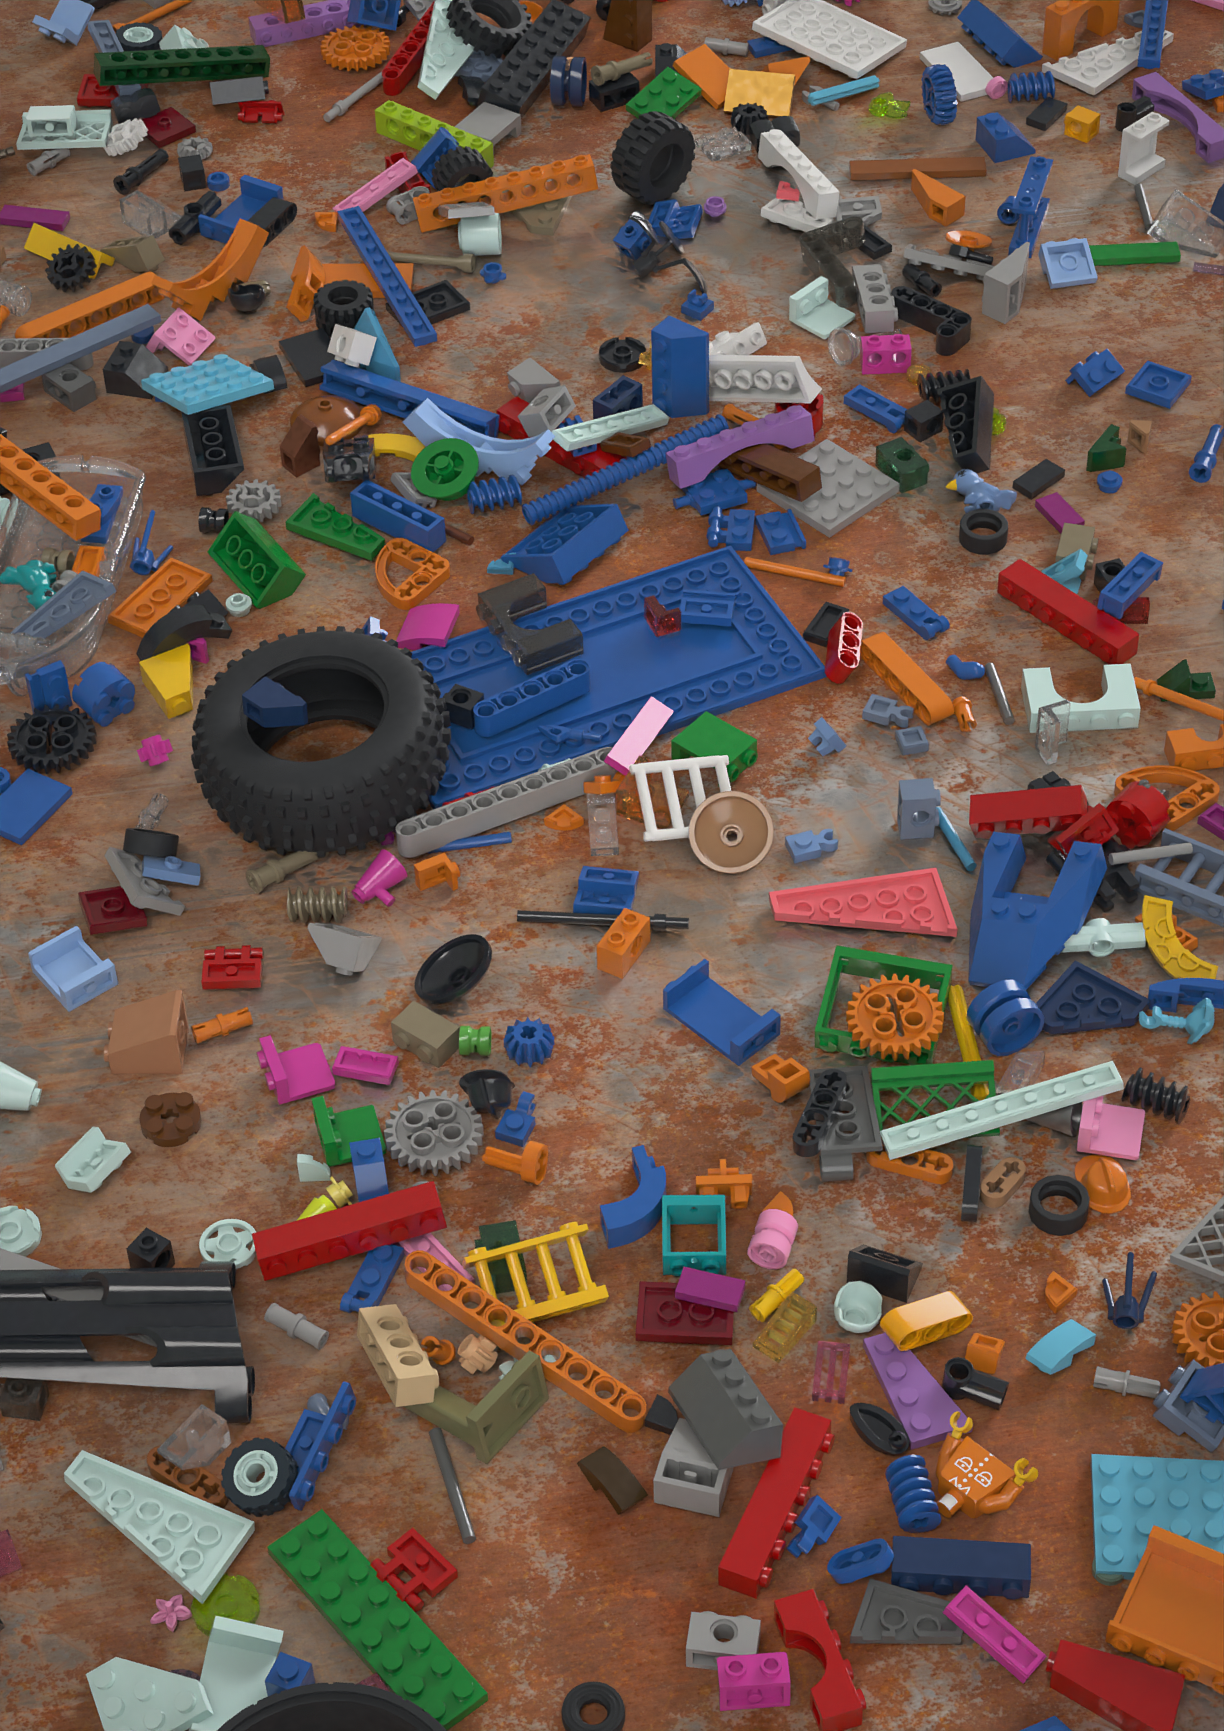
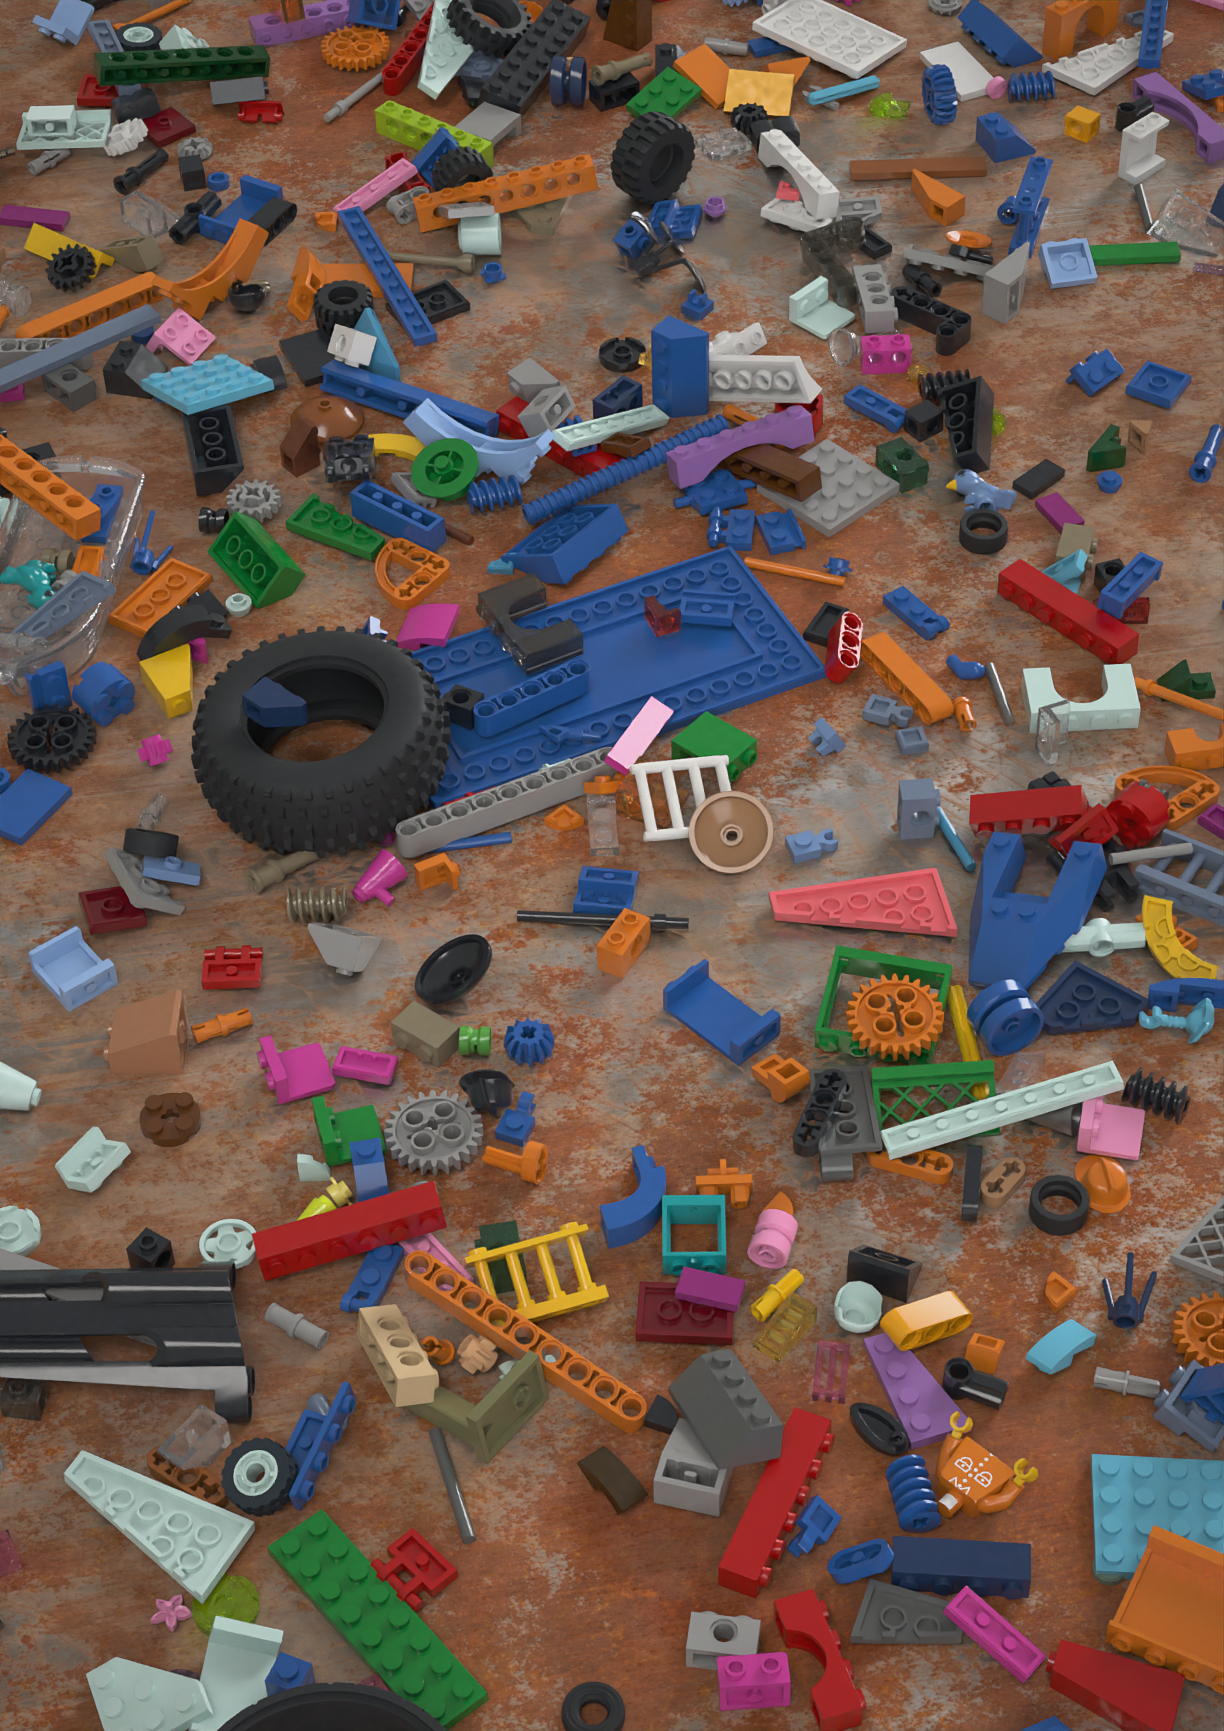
(369, 415): orange piece -> none
(1046, 113): black tile -> none

